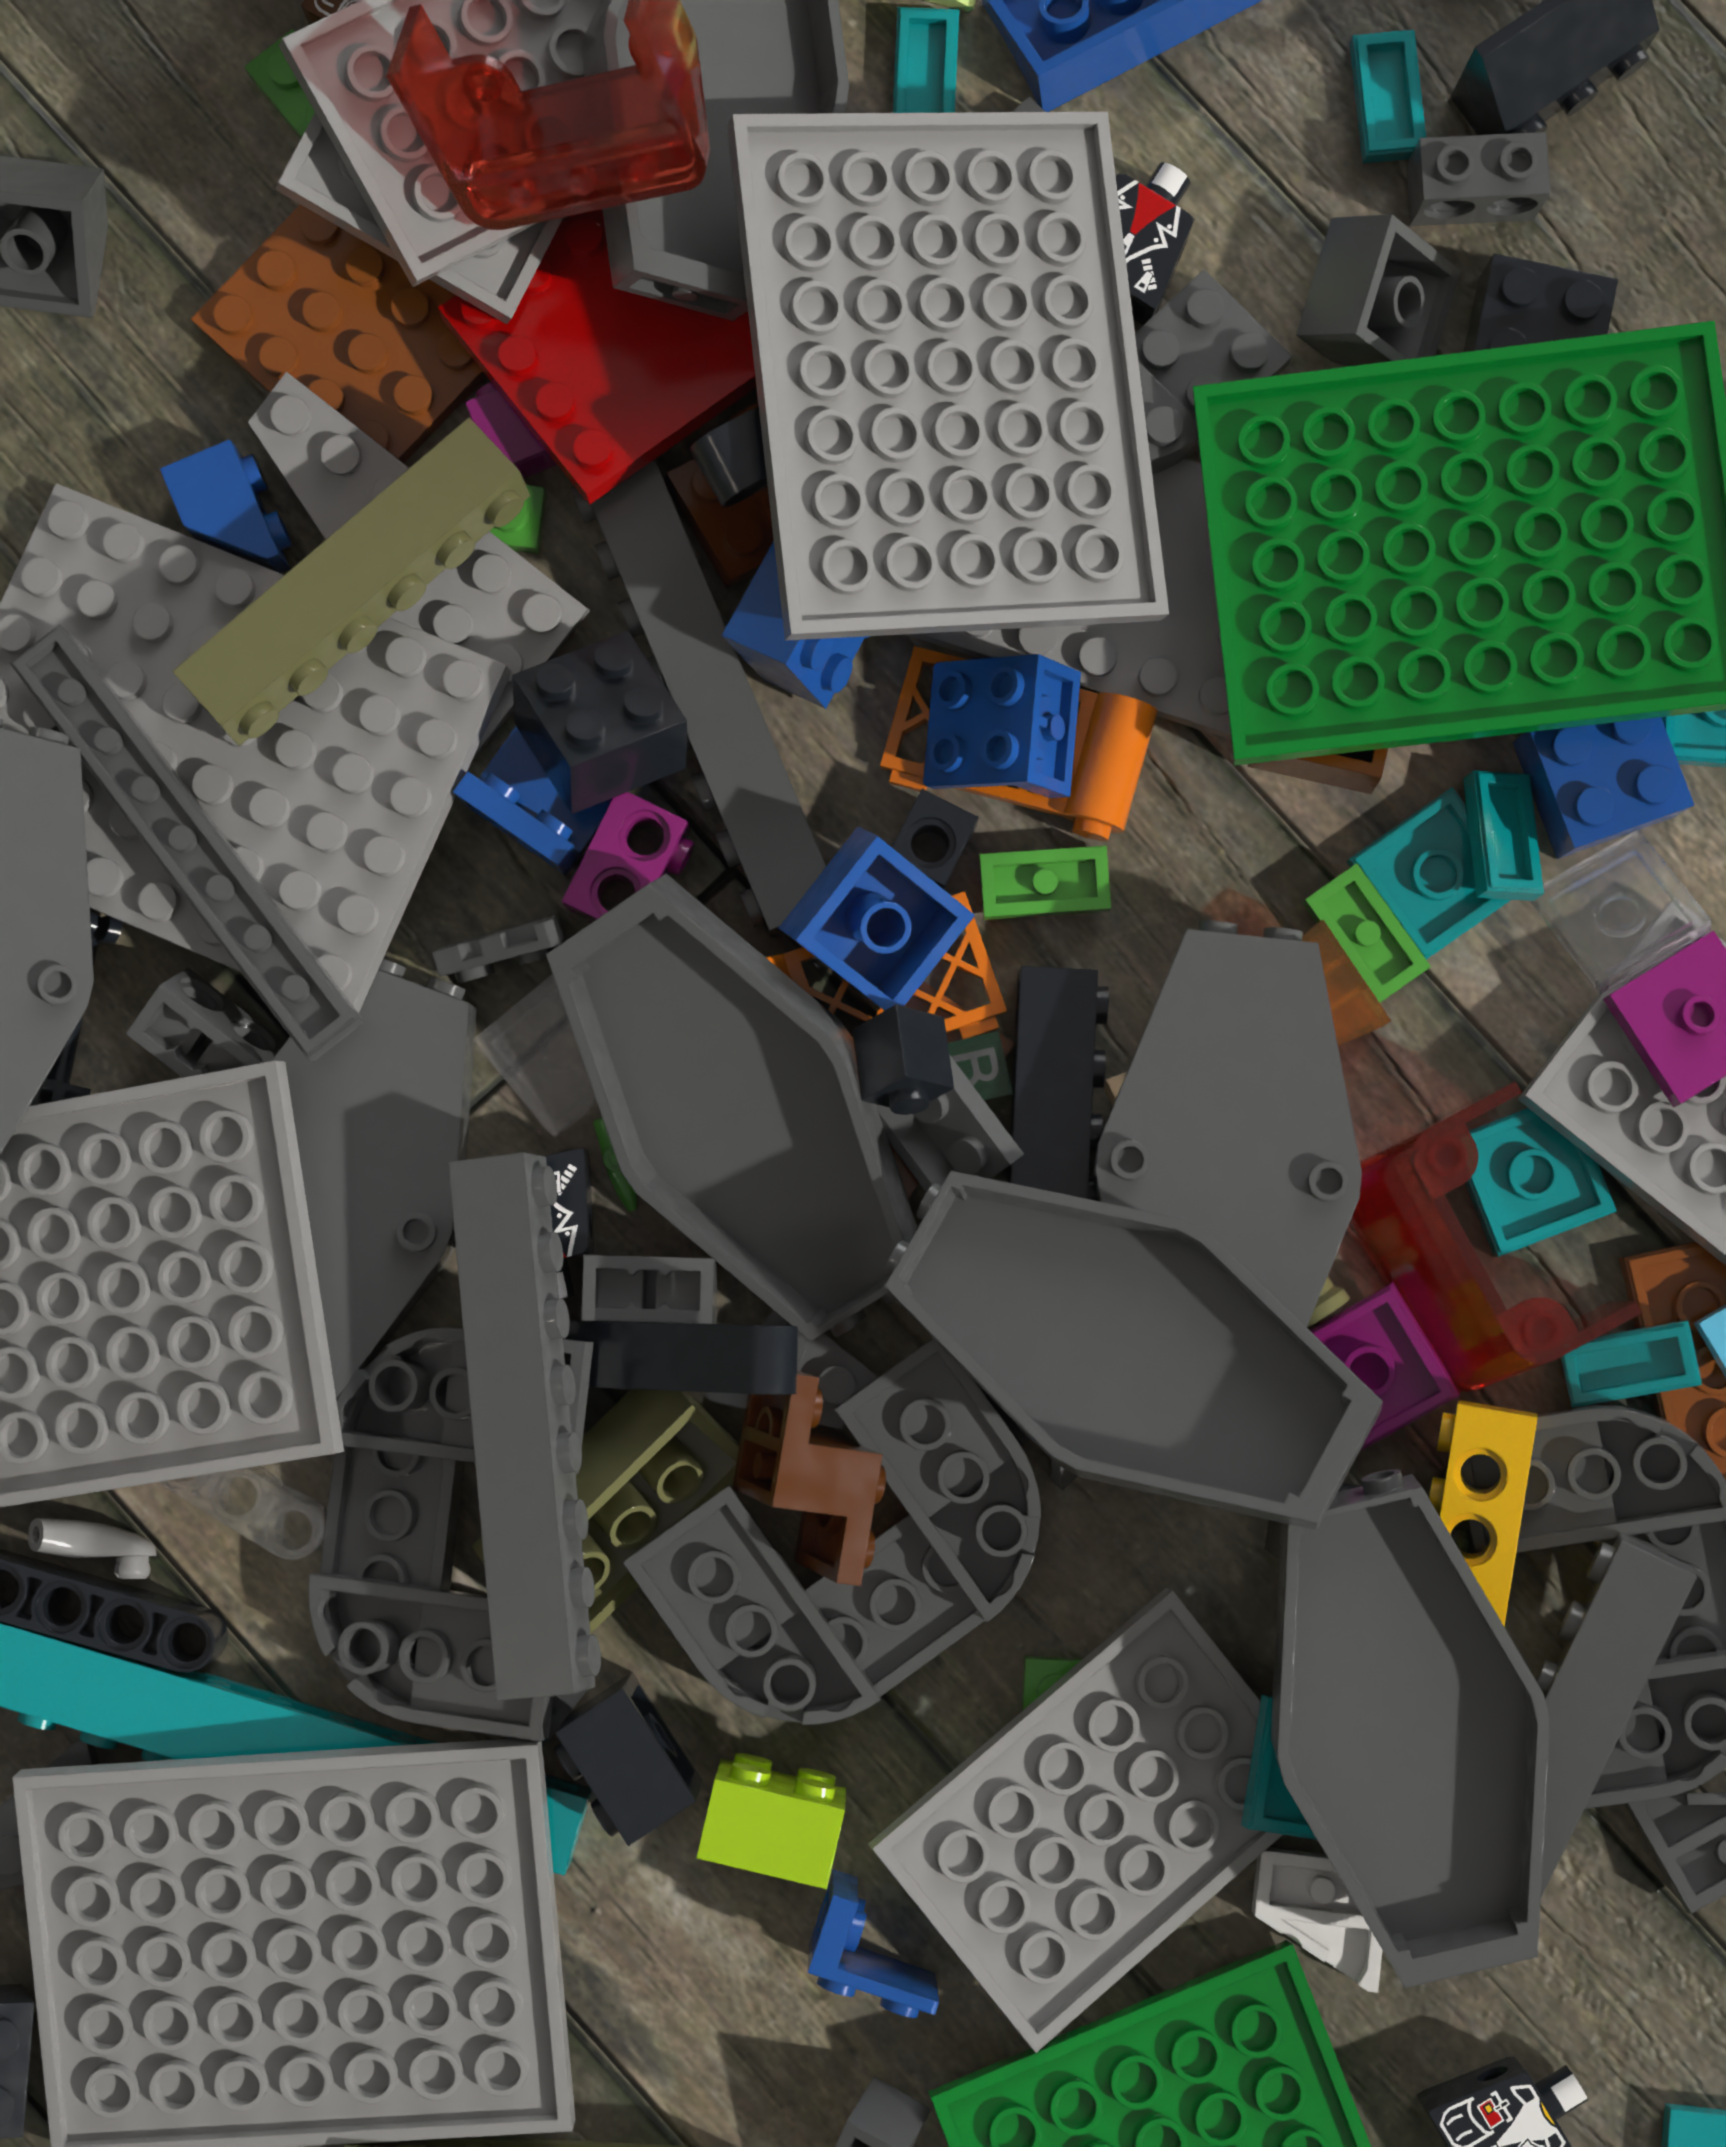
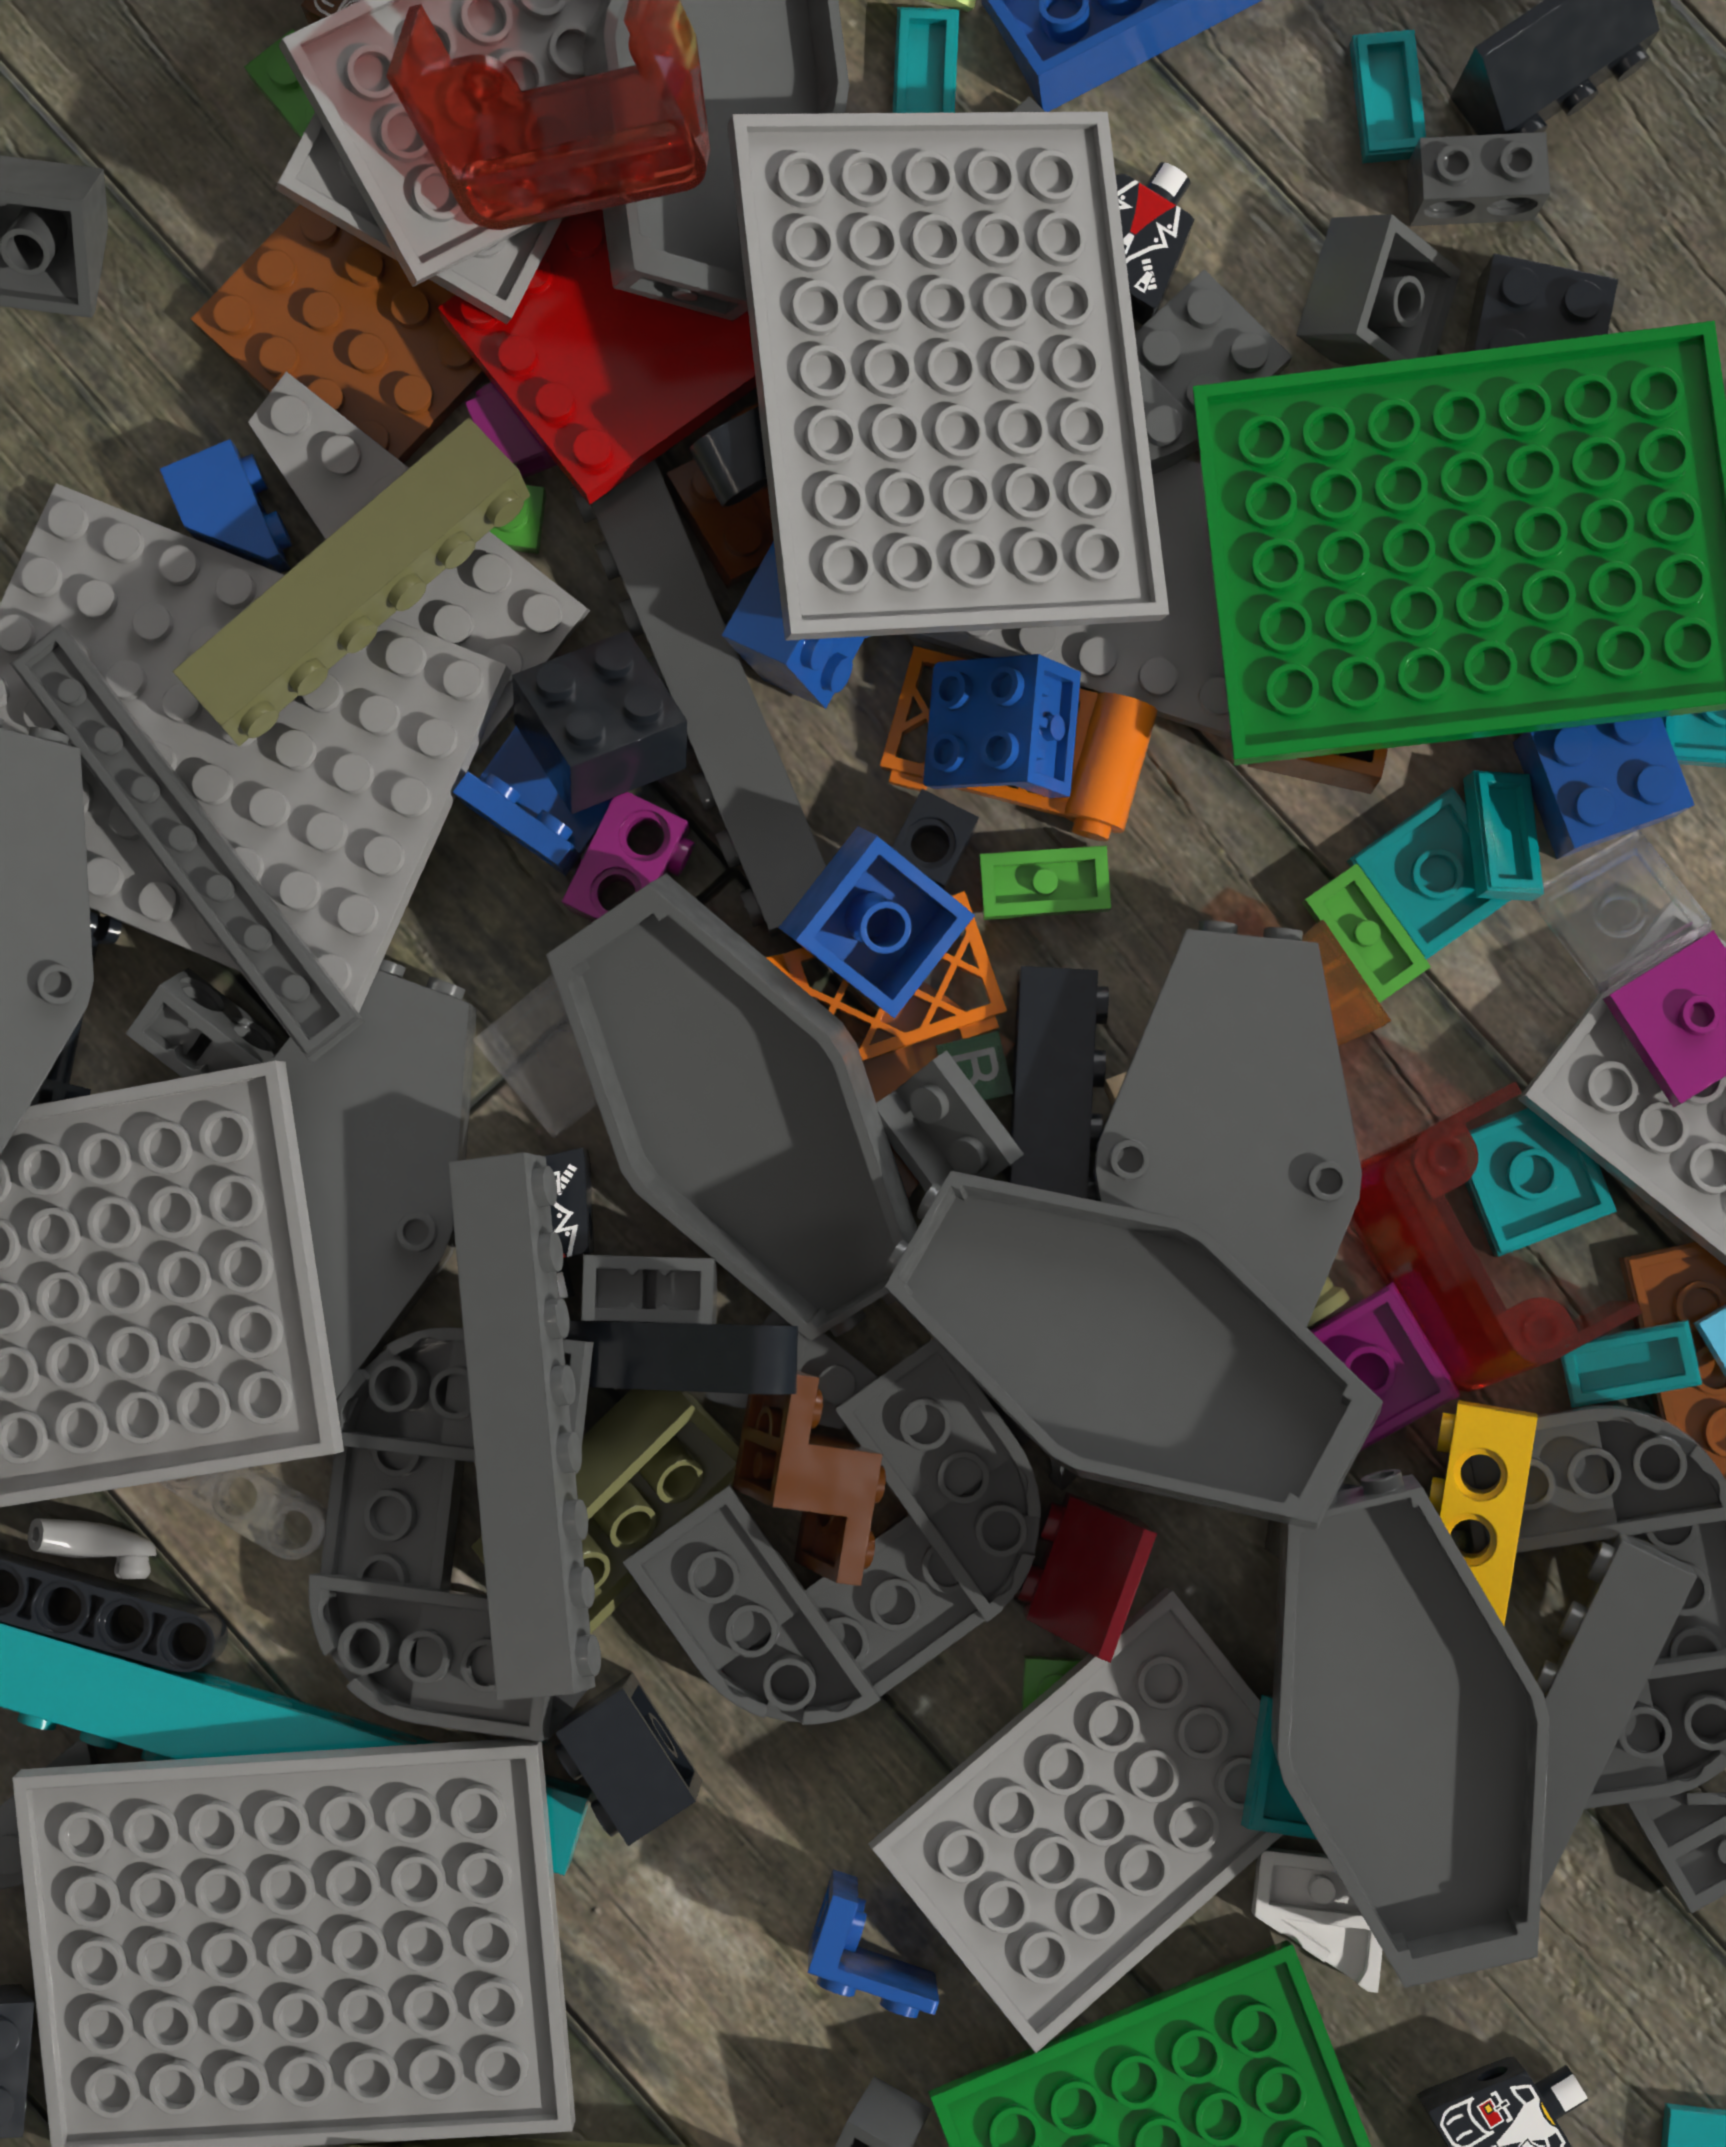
(475, 955): dark grey wing -> none
(620, 1184): bright green helmet -> none
(773, 1820): lime brick -> none
(903, 1059): black brick -> none
(1086, 1573): none -> dark red slope

